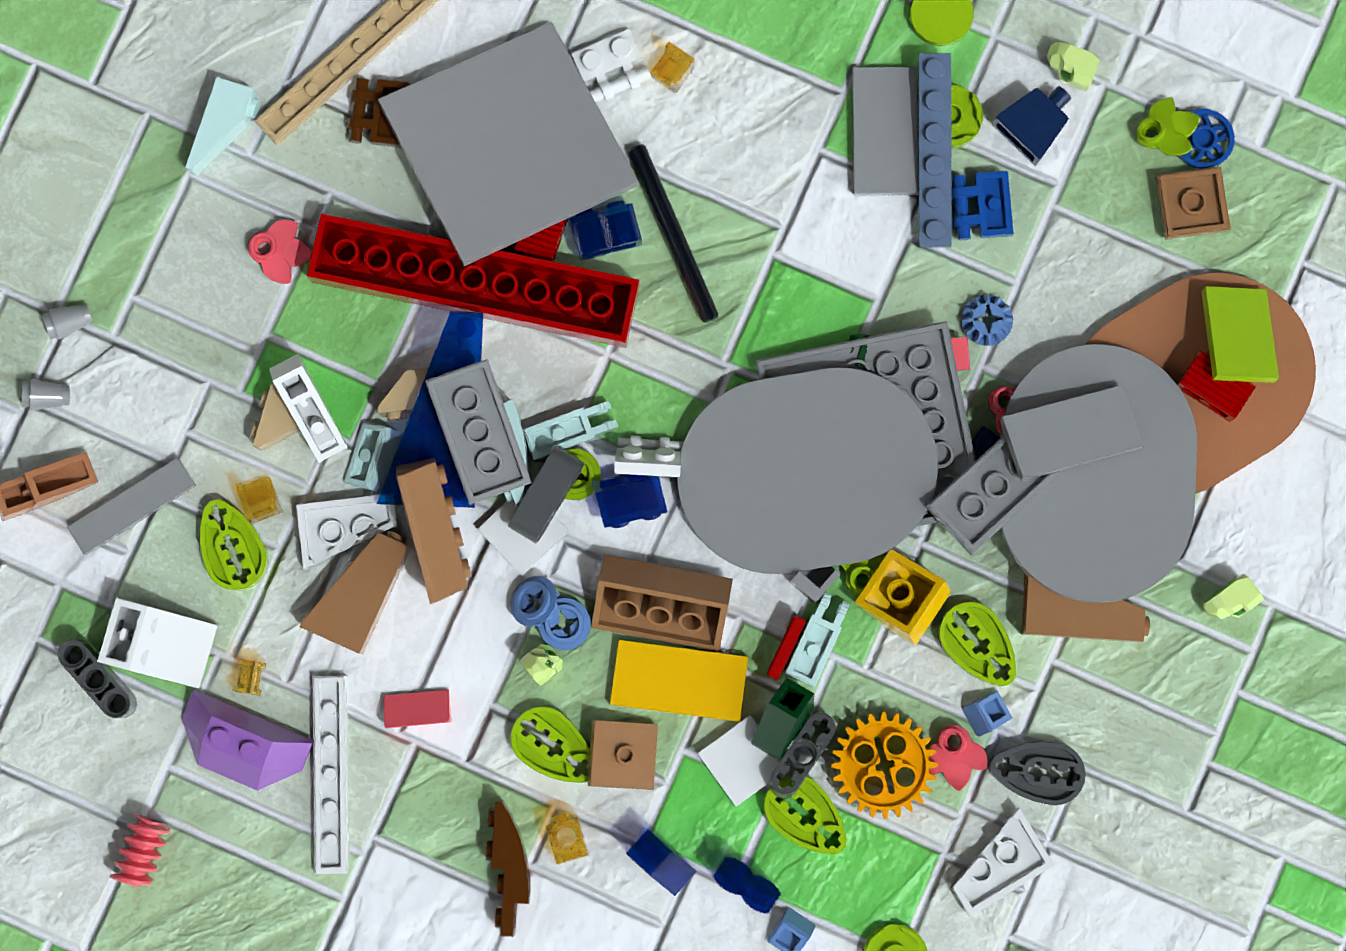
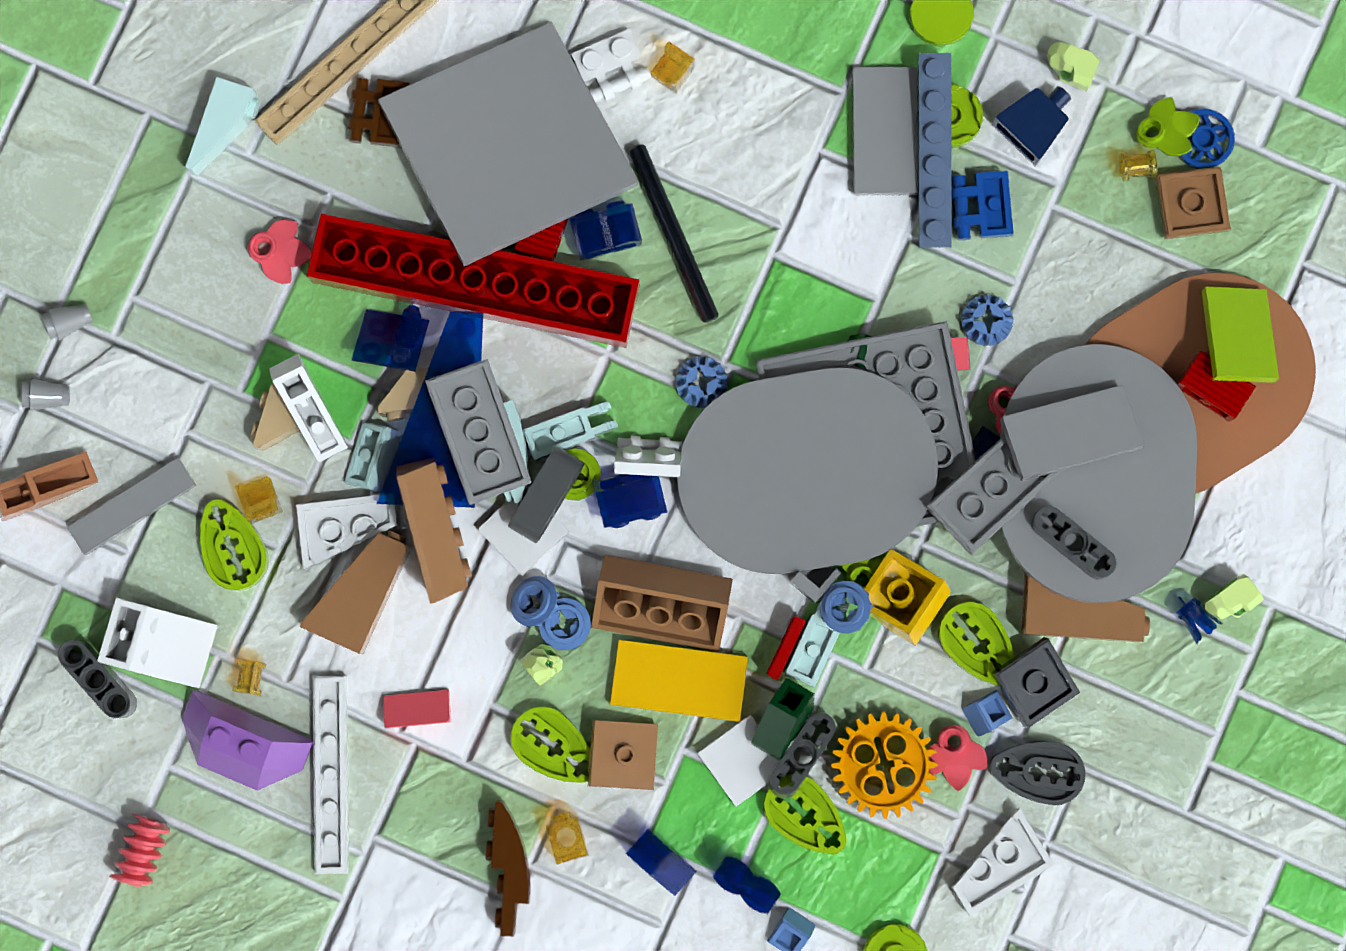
(391, 339): none -> clear blue hinge
(693, 394): none -> medium blue gear
(837, 595): none -> medium blue gear
(1035, 682): none -> black tile
(1086, 565): none -> dark grey beam
(1138, 165): none -> clear yellow bush
(1194, 613): none -> clear blue piece

